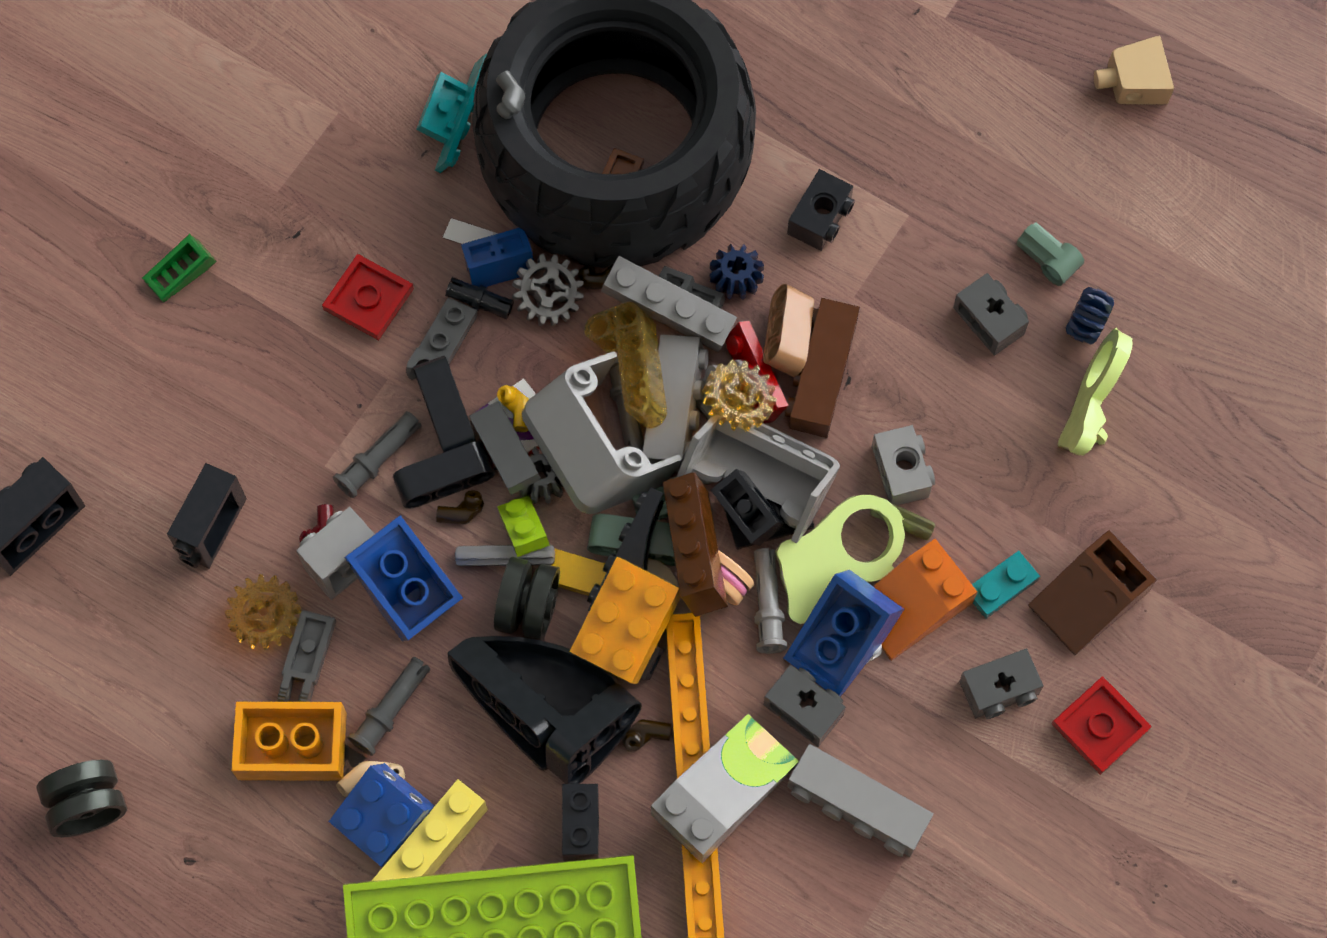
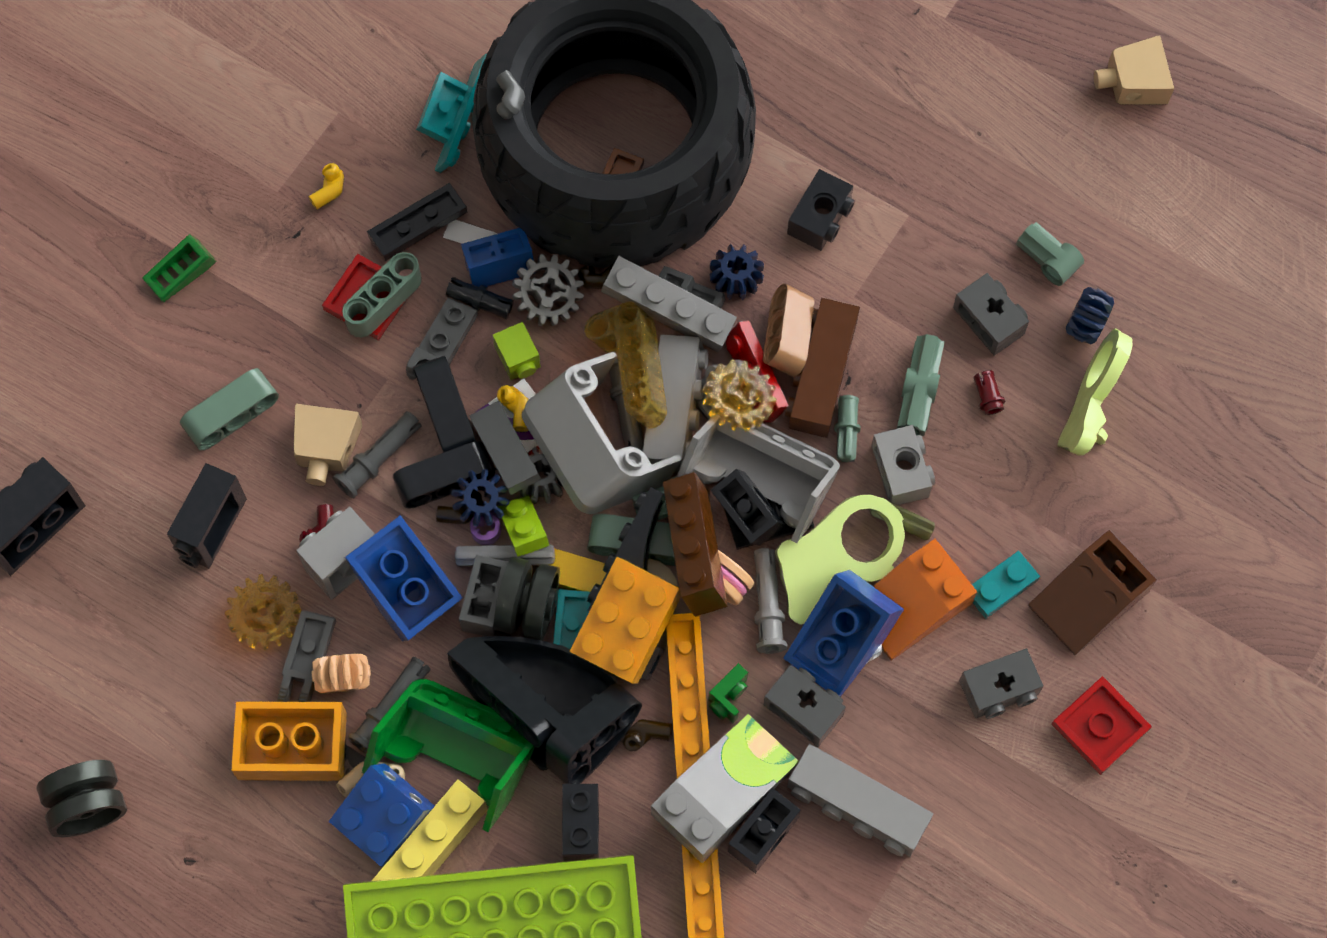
(229, 409): none -> sand green beam
(324, 440): none -> tan torso
(331, 188): none -> yellow arm
(341, 673): none -> light nougat gear
(380, 309): none -> sand green beam
(417, 221): none -> black plate
(457, 733): none -> green windscreen
(481, 596): none -> dark grey brick
(490, 492): none -> dark blue gear
(491, 536): none -> medium lavender bush
(517, 351): none -> lime brick
(570, 616): none -> teal plate
(731, 687): none -> green bracket
(763, 830): none -> black brick
(847, 428): none -> sand green axle
(921, 383): none -> sand green piece
(989, 394): none -> dark red pin

